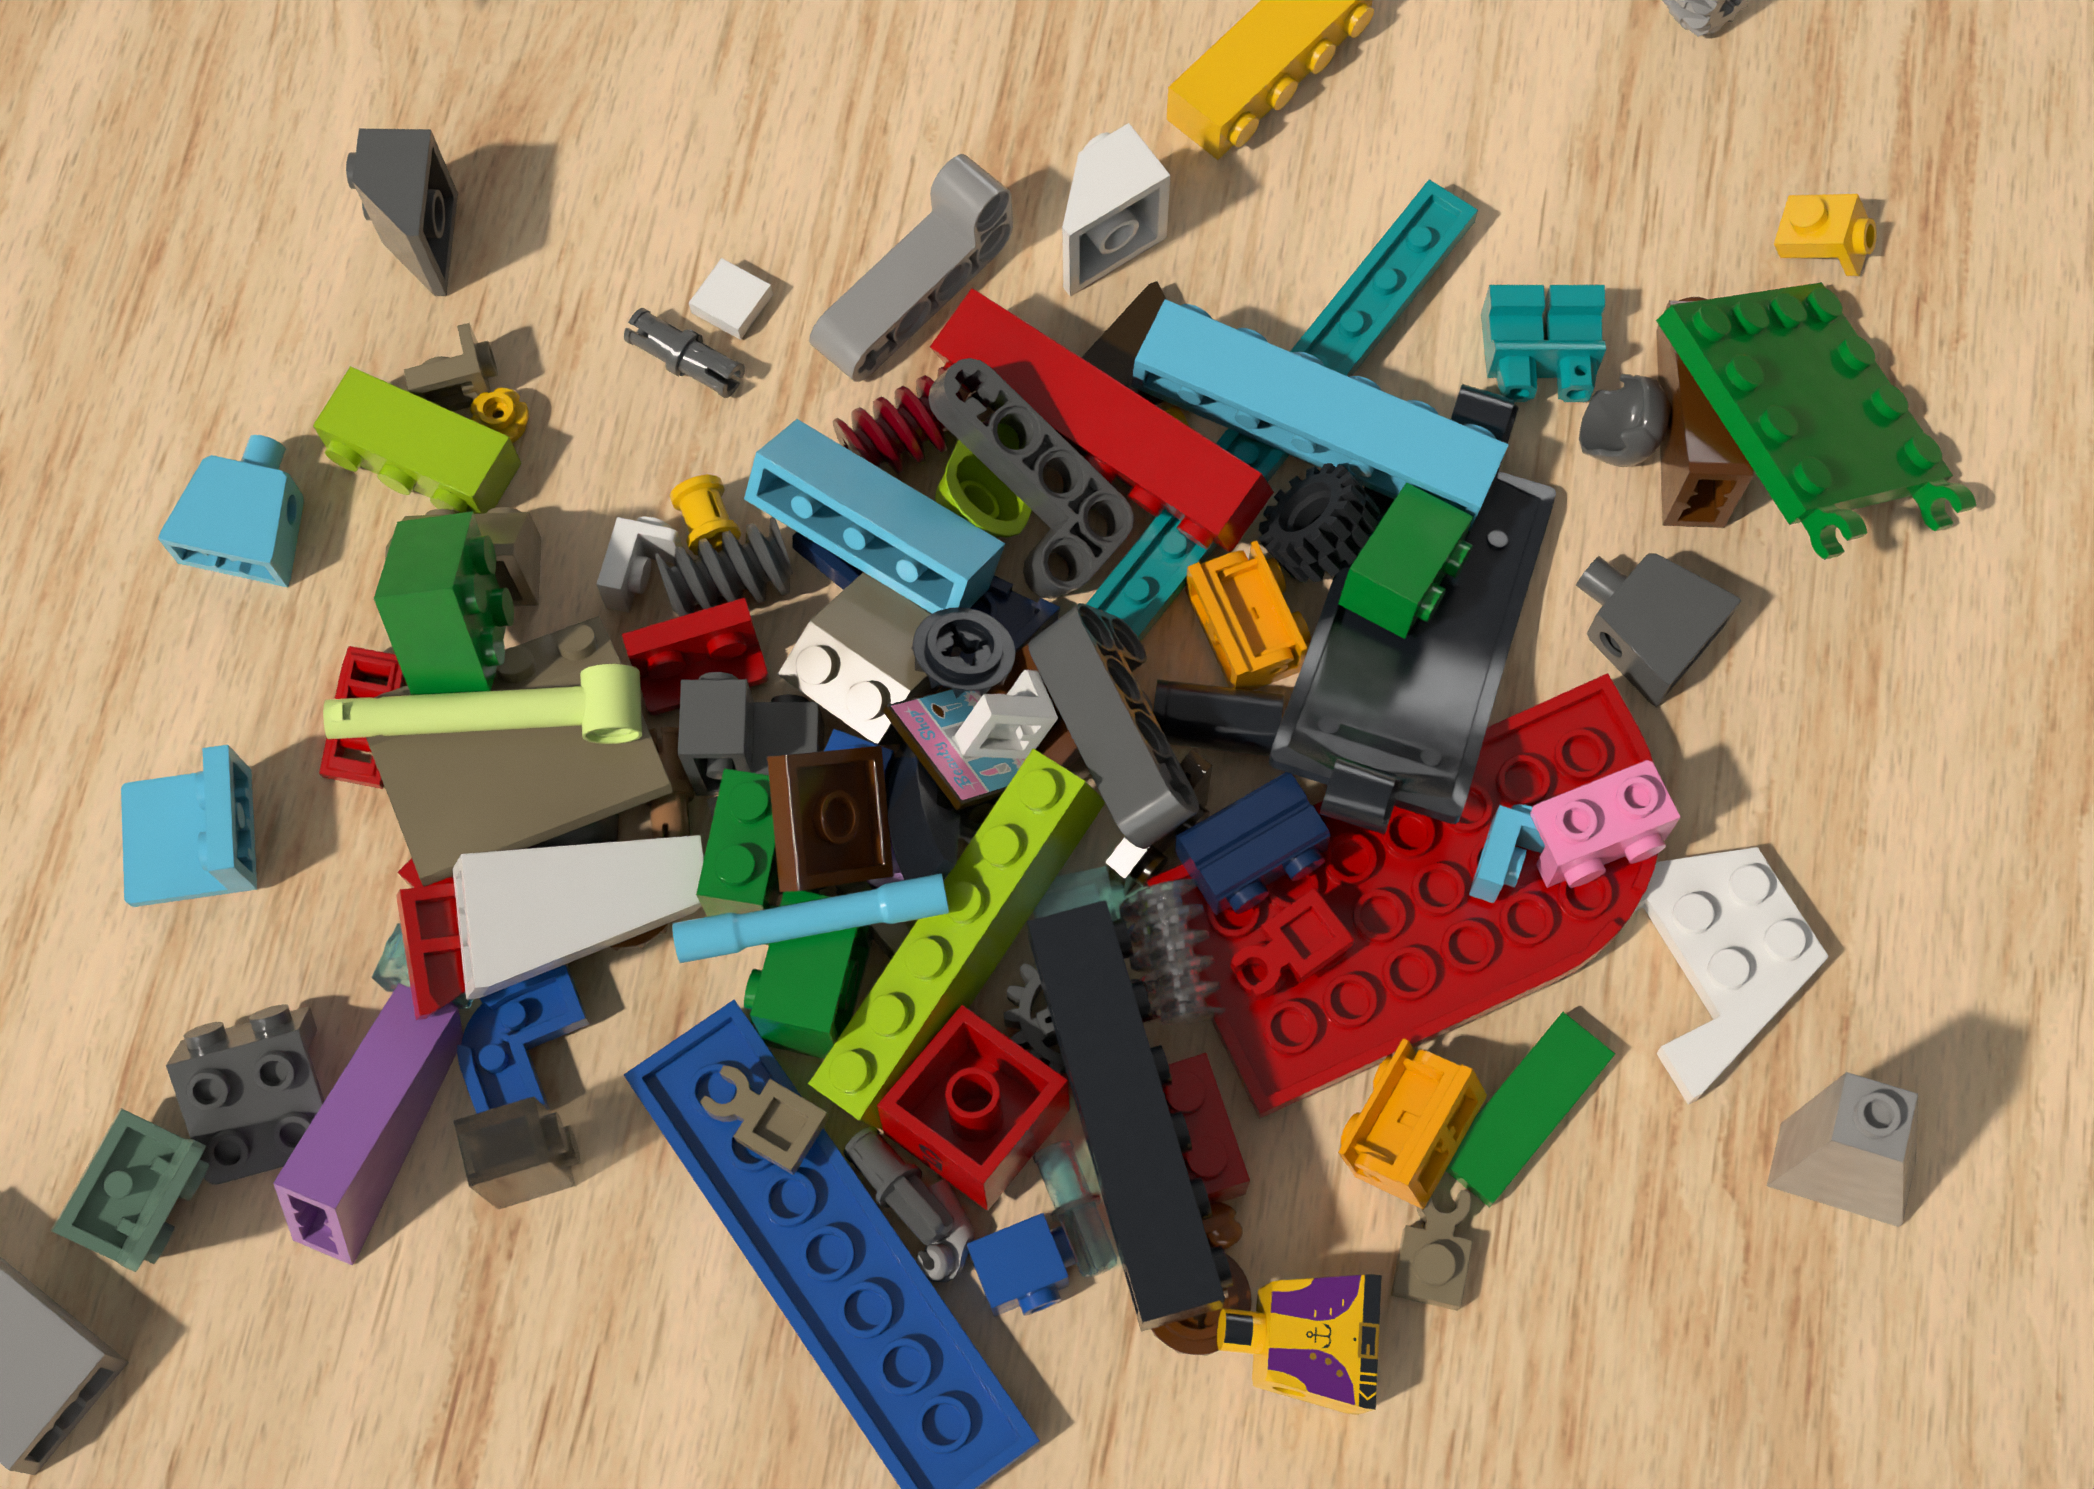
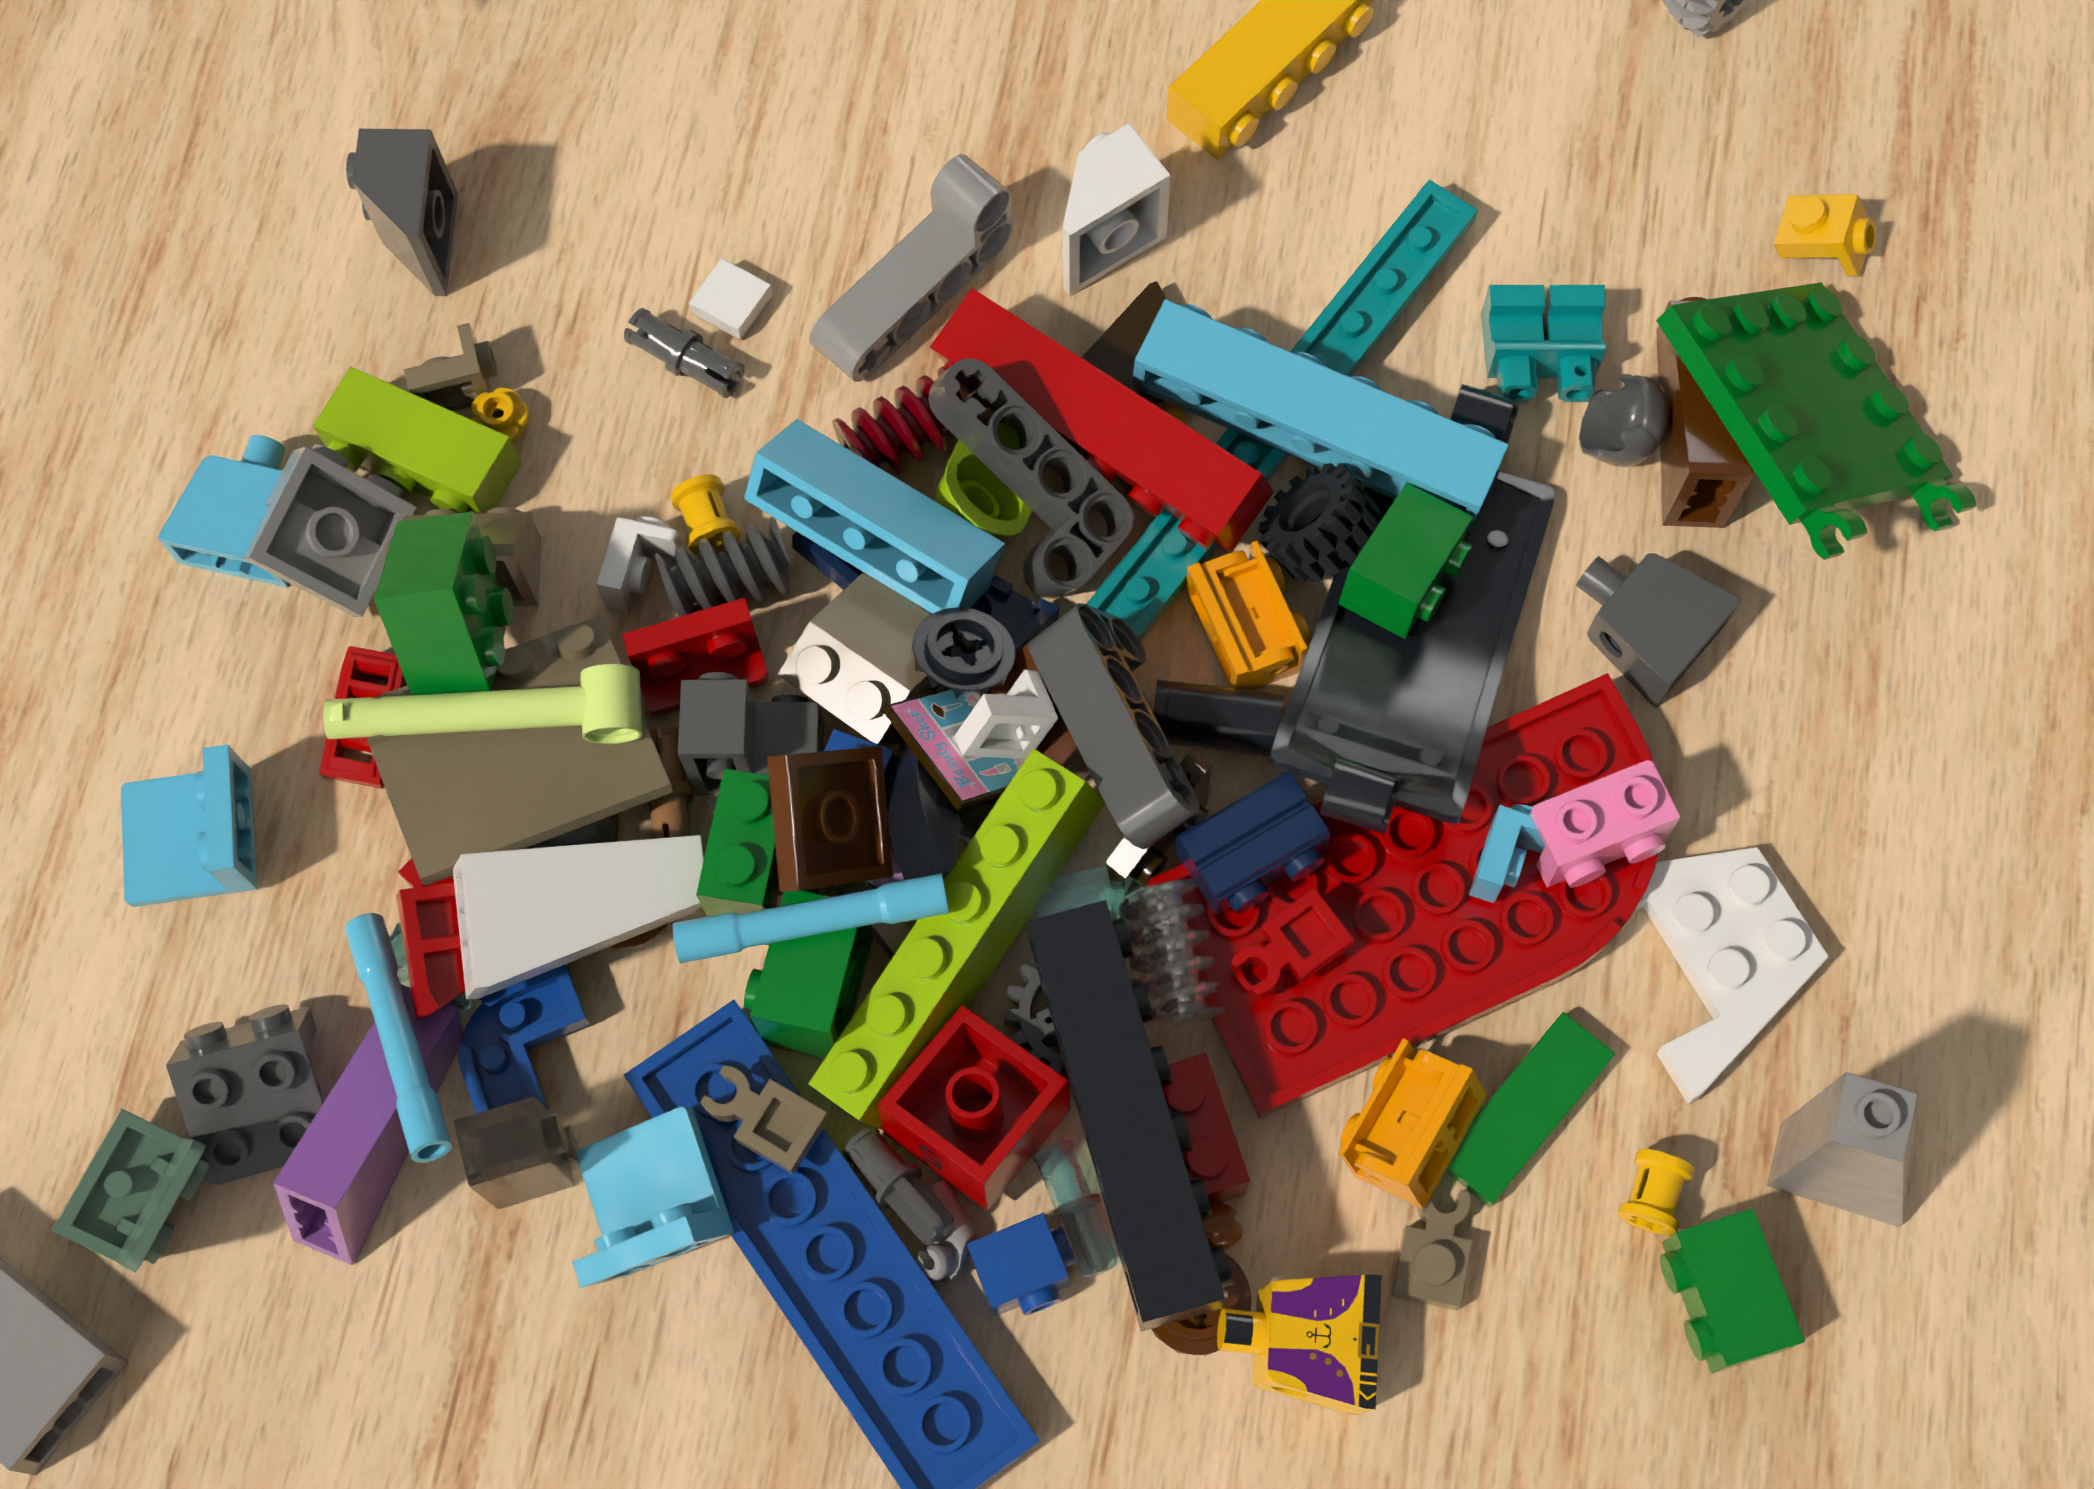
(328, 528): none -> light grey plate
(416, 1100): none -> medium azure piece
(650, 1196): none -> medium azure bracket
(1656, 1192): none -> yellow bush
(1730, 1292): none -> green brick

